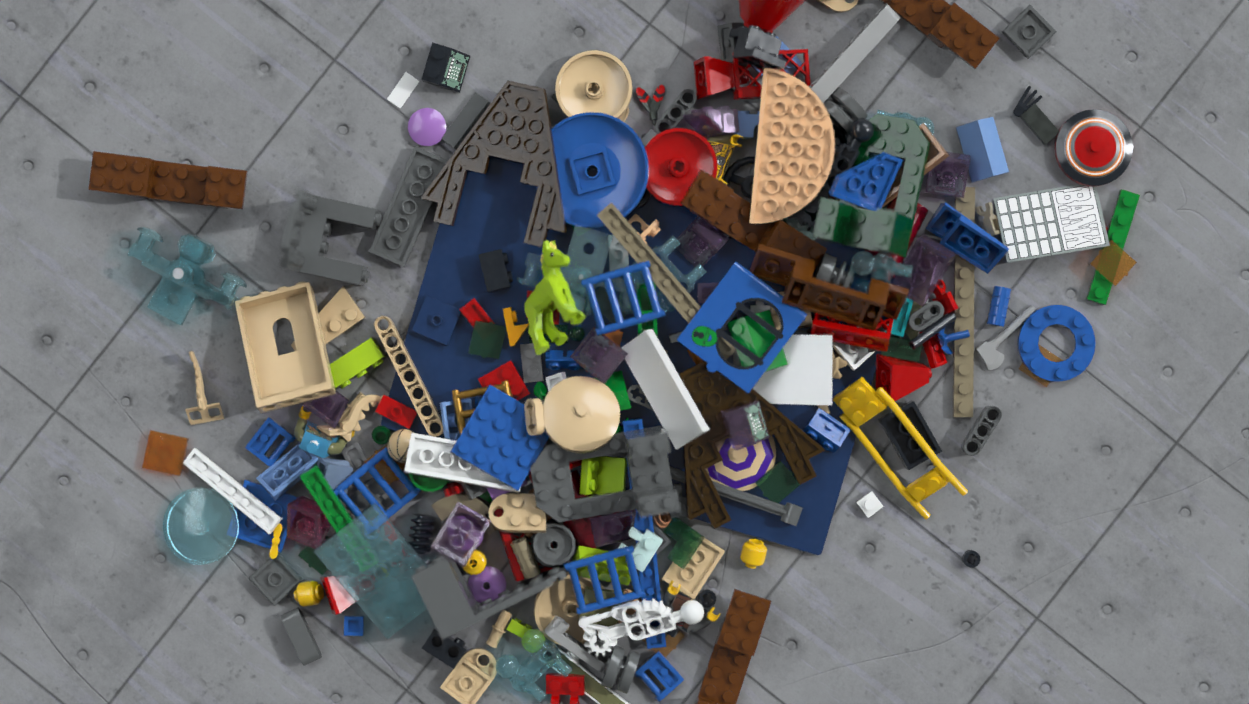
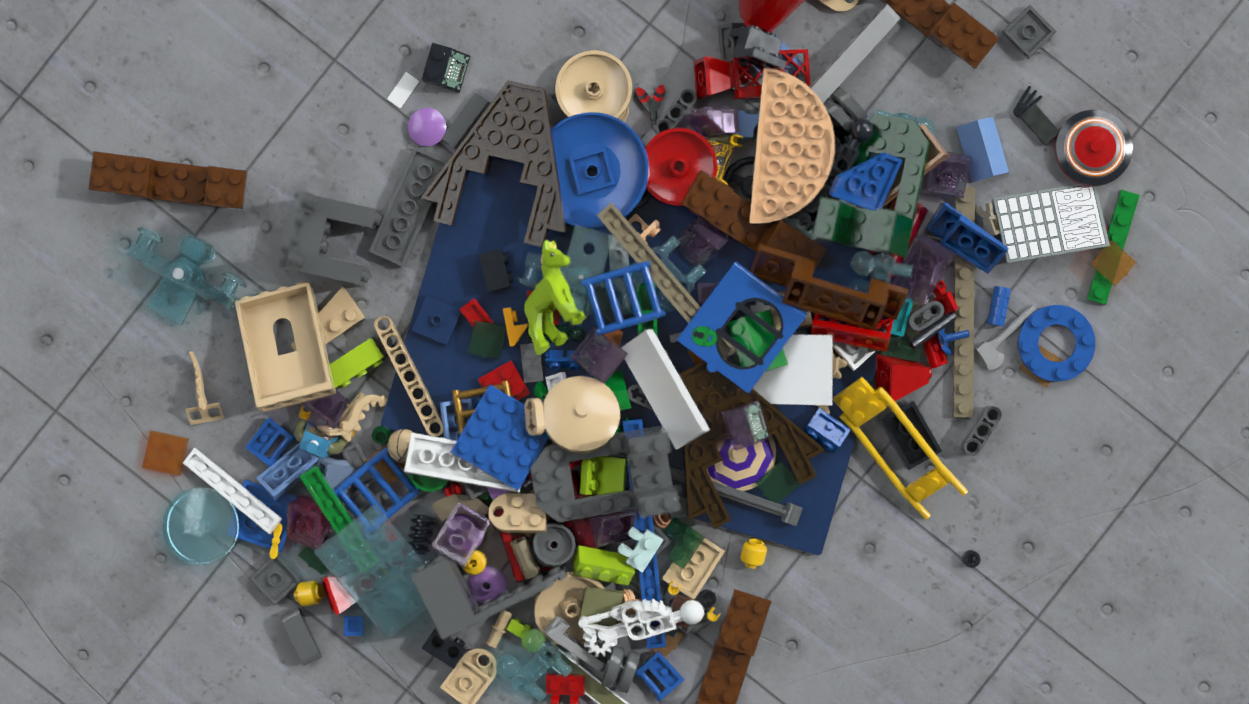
(396, 411): red plate -> none
(590, 563): blue bar -> none
(830, 273): dark grey wheel -> none
(869, 504): white plate -> none

